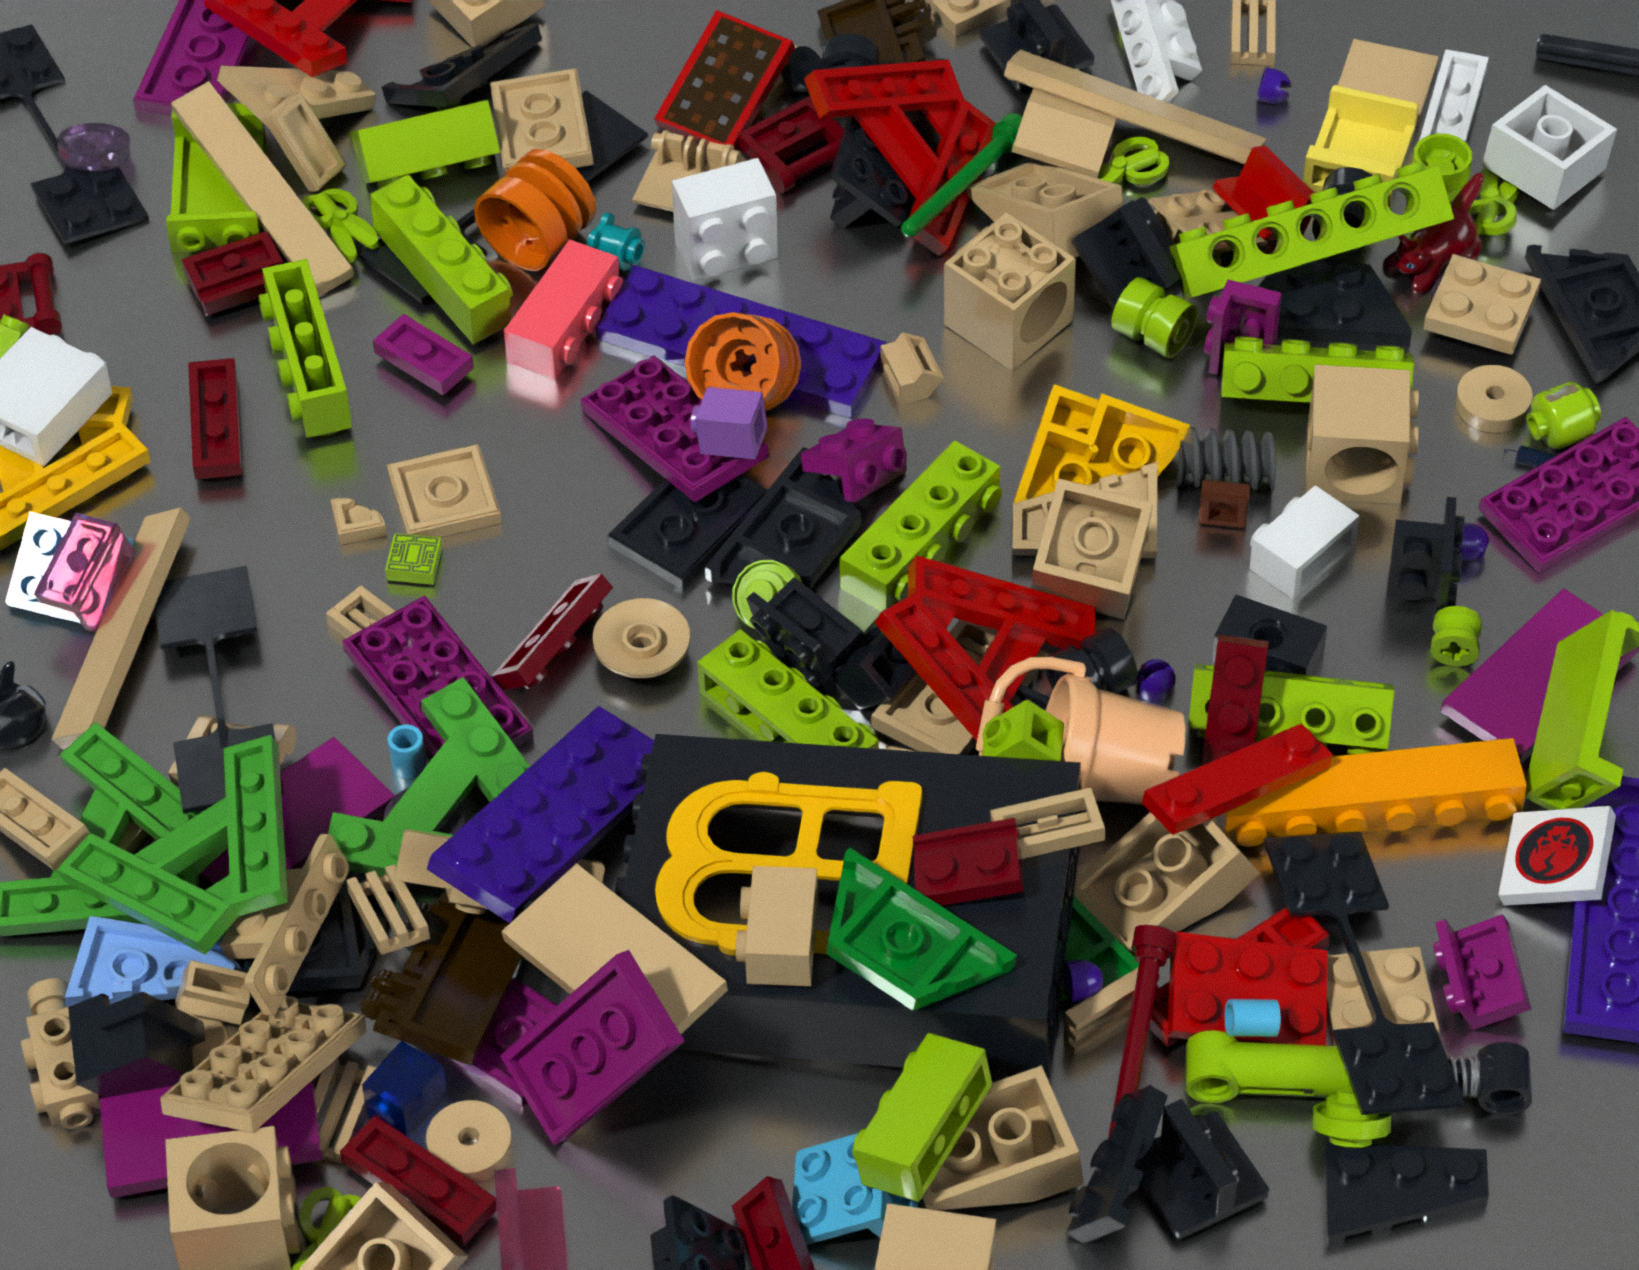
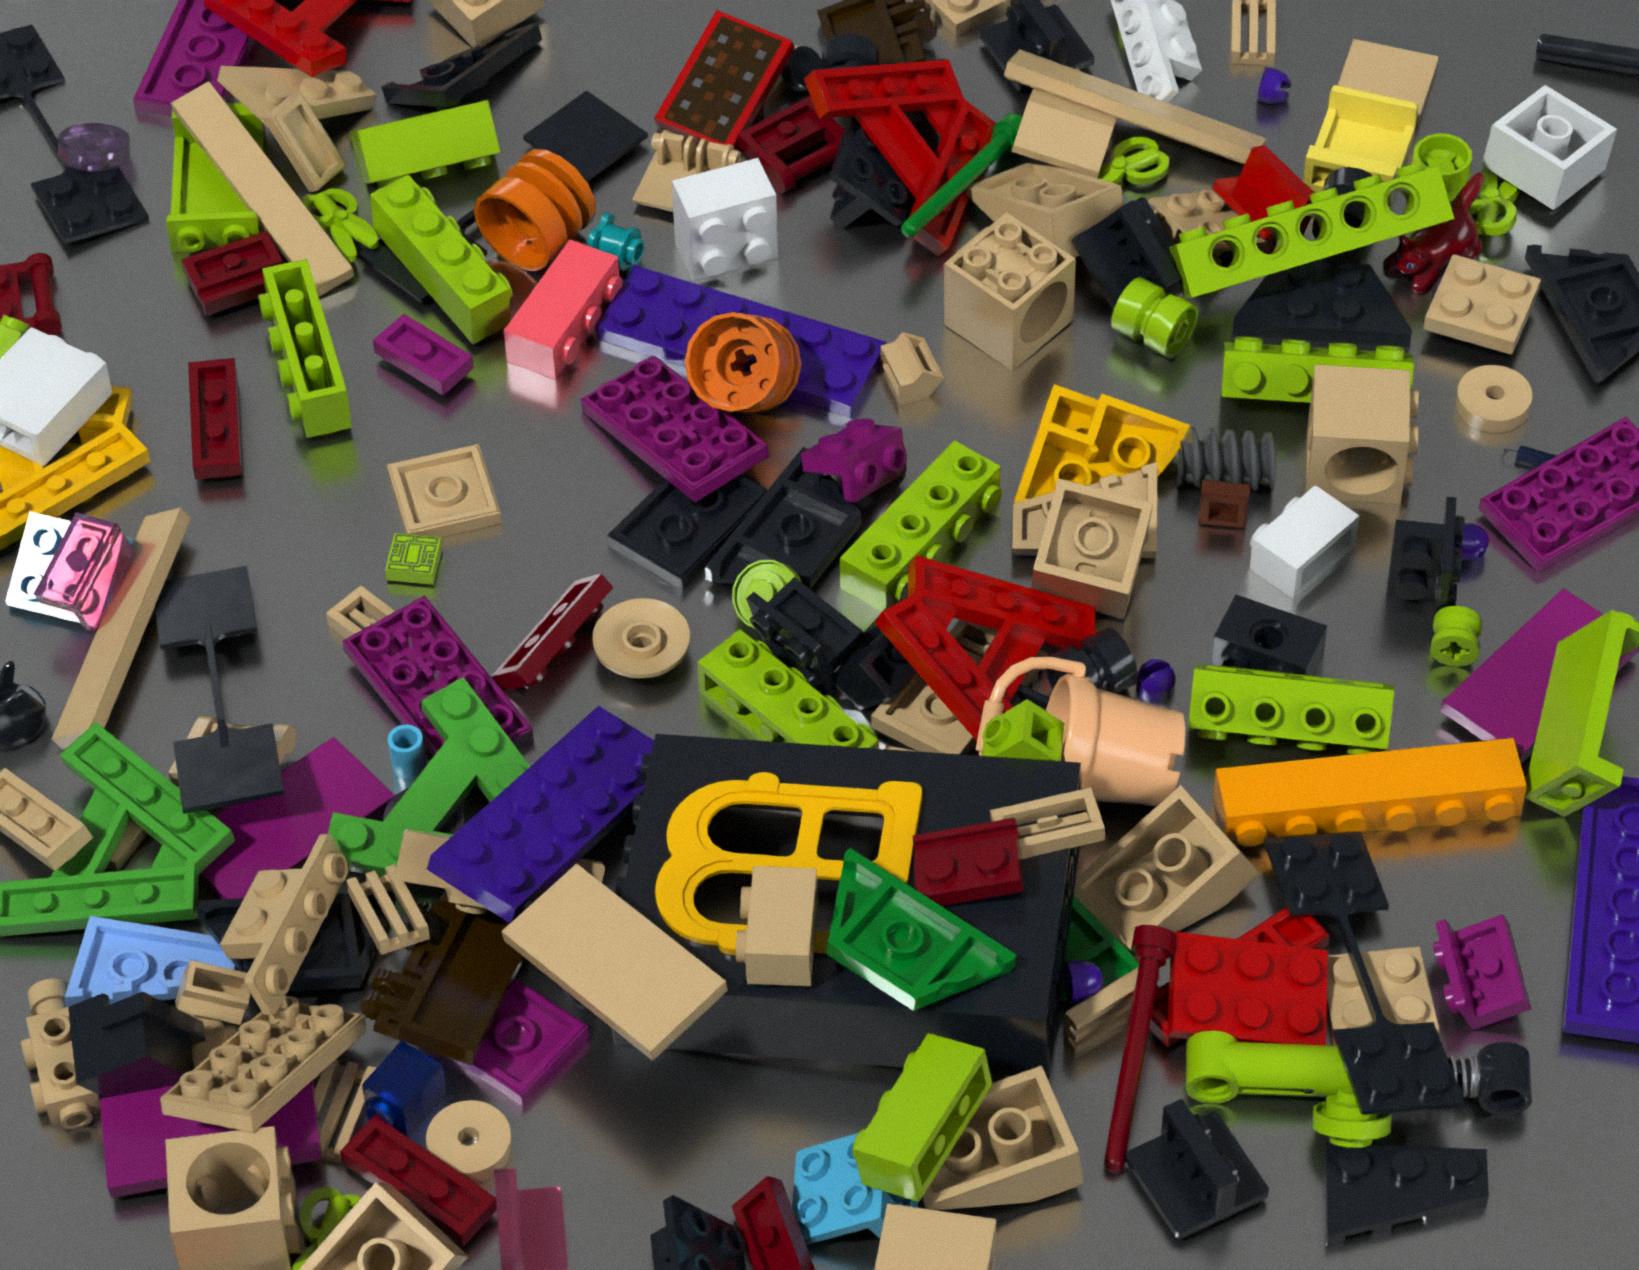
(147, 884): bright green plate -> none
(356, 522): tan tile -> none
(542, 114): tan tile -> none
(592, 1047): magenta tile -> none
(730, 423): medium lavender brick -> none
(1098, 1206): black wing -> none
(1234, 696): dark red plate -> none
(1237, 779): red plate -> none
(1240, 312): magenta bracket -> none
(1252, 1017): medium azure hinge -> none
(1455, 94): white plate -> none
(1557, 856): tile -> none
(1563, 415): lime head -> none

